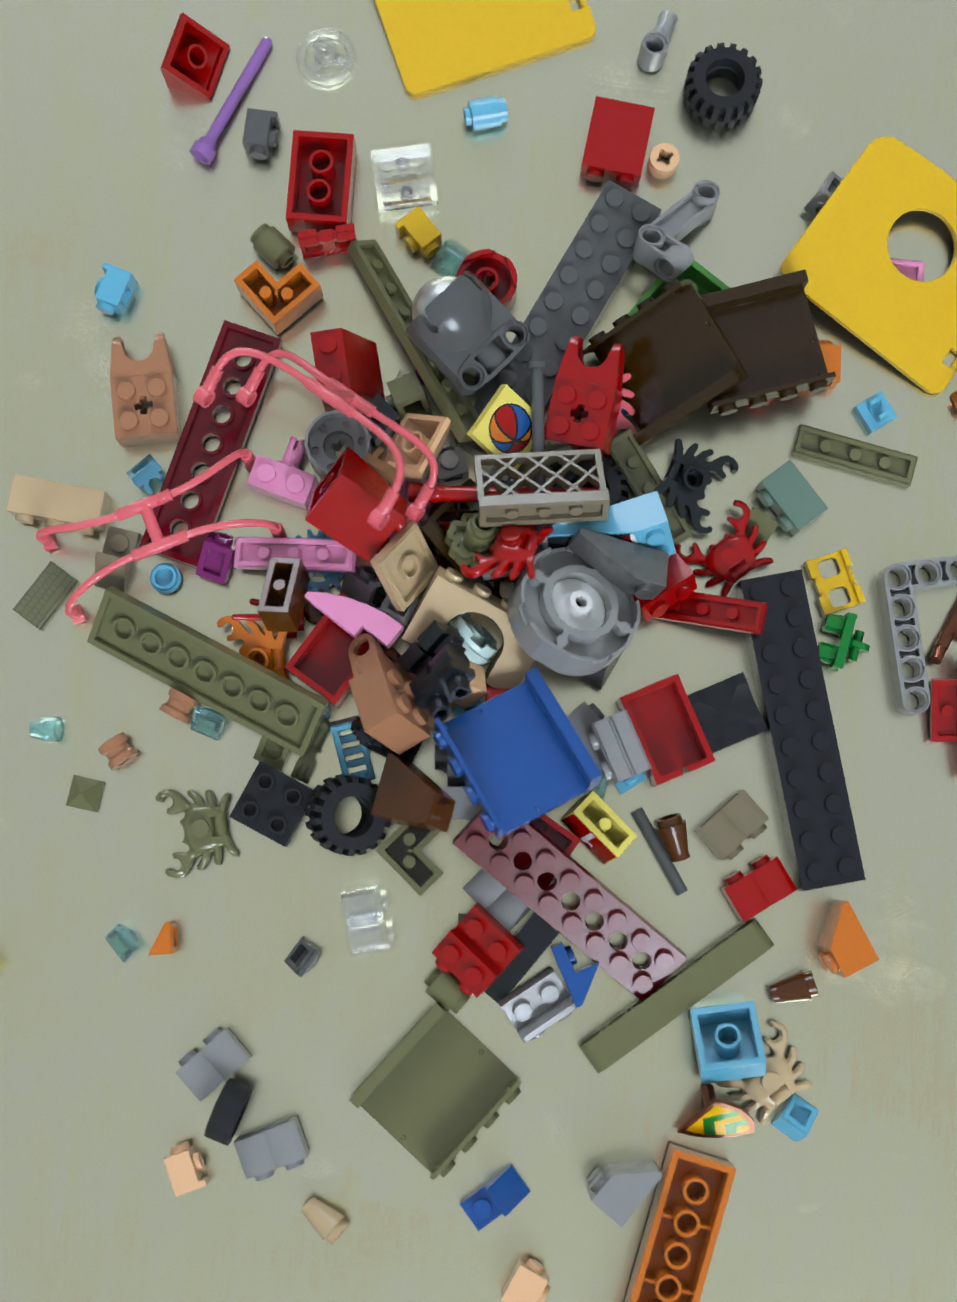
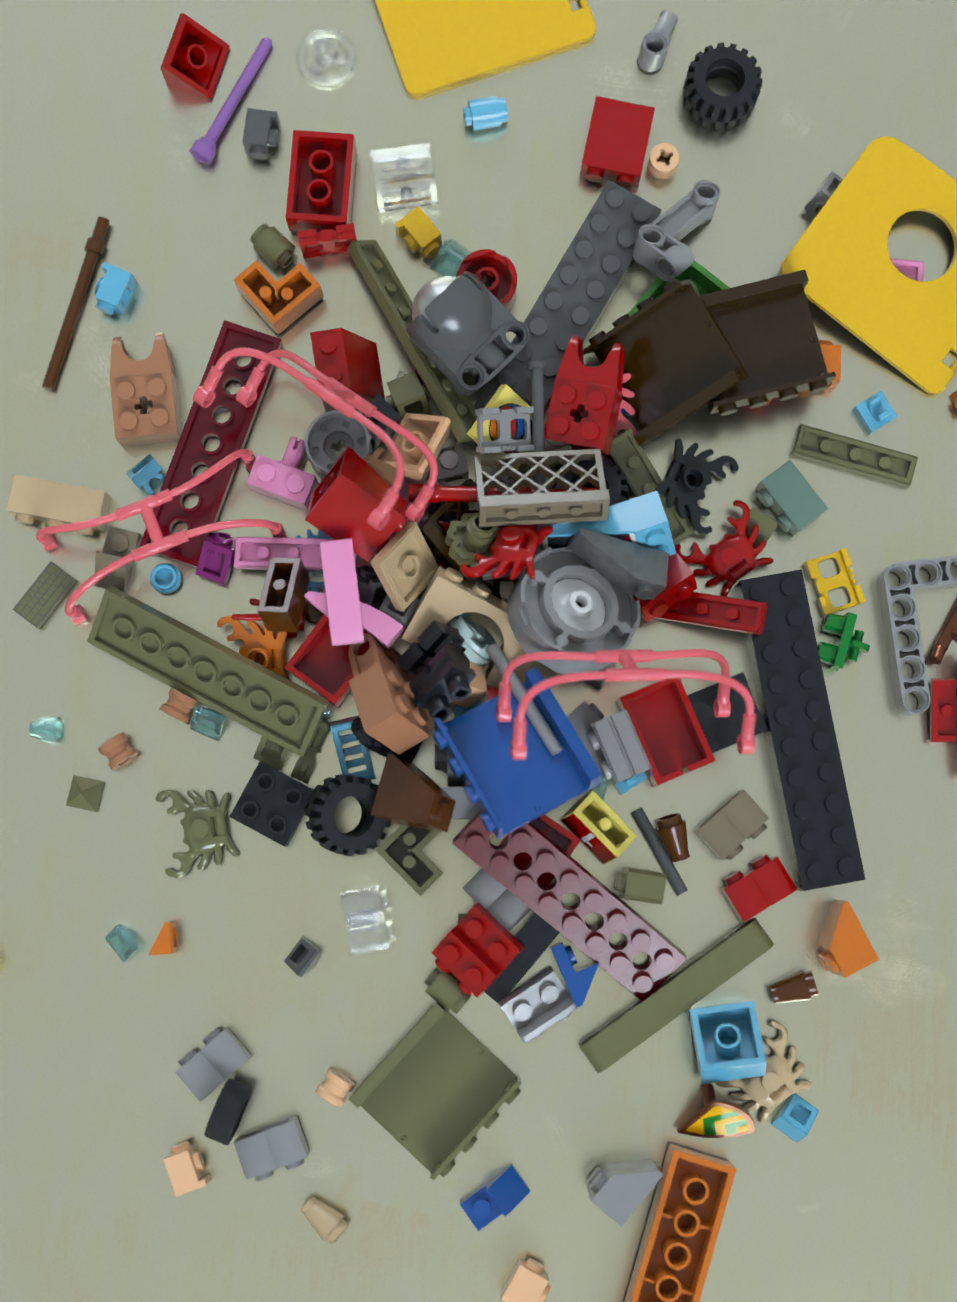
(94, 248): none -> reddish brown bar
(335, 1088): none -> light nougat wheel
(341, 592): none -> bright pink slope
(504, 441): none -> light grey piece
(532, 711): none -> light grey bar
(629, 672): none -> coral bar
(641, 885): none -> olive brick

